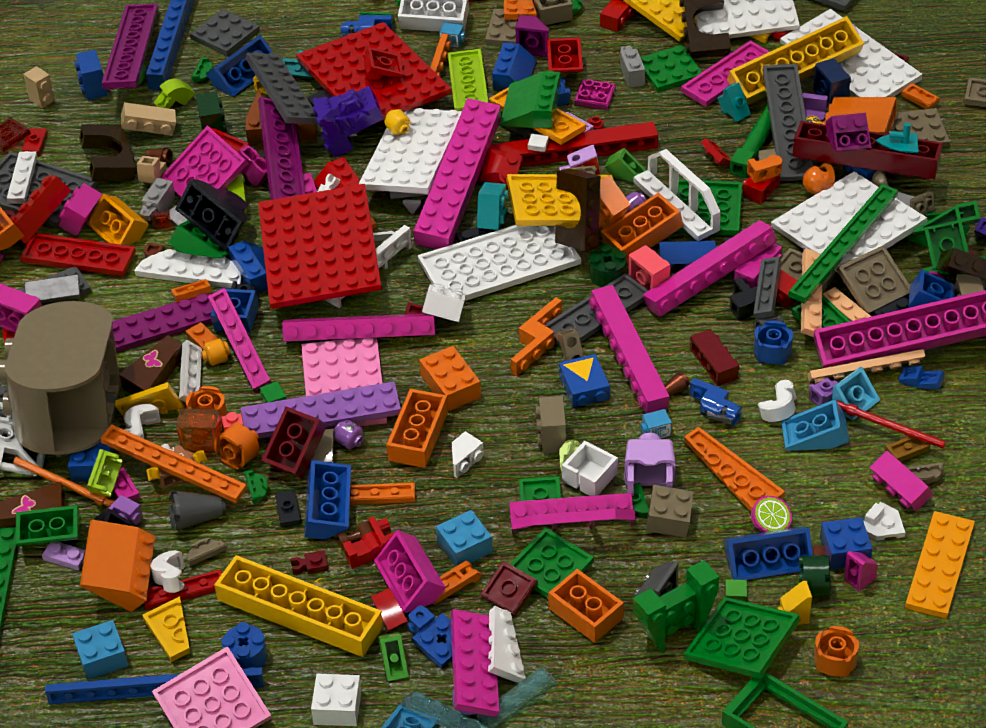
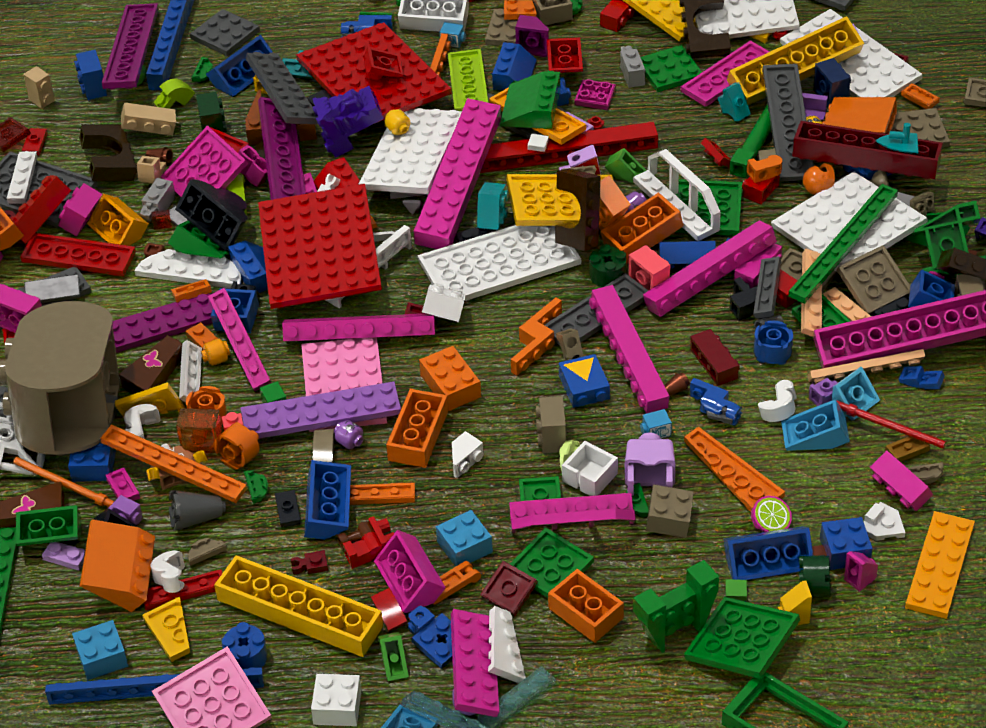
(104, 473): lime hinge -> none
(294, 442): dark red brick -> none
(499, 164): red slope -> none
(661, 580): dark grey slope -> none
(836, 651): orange brick -> none
(848, 132): magenta slope -> none

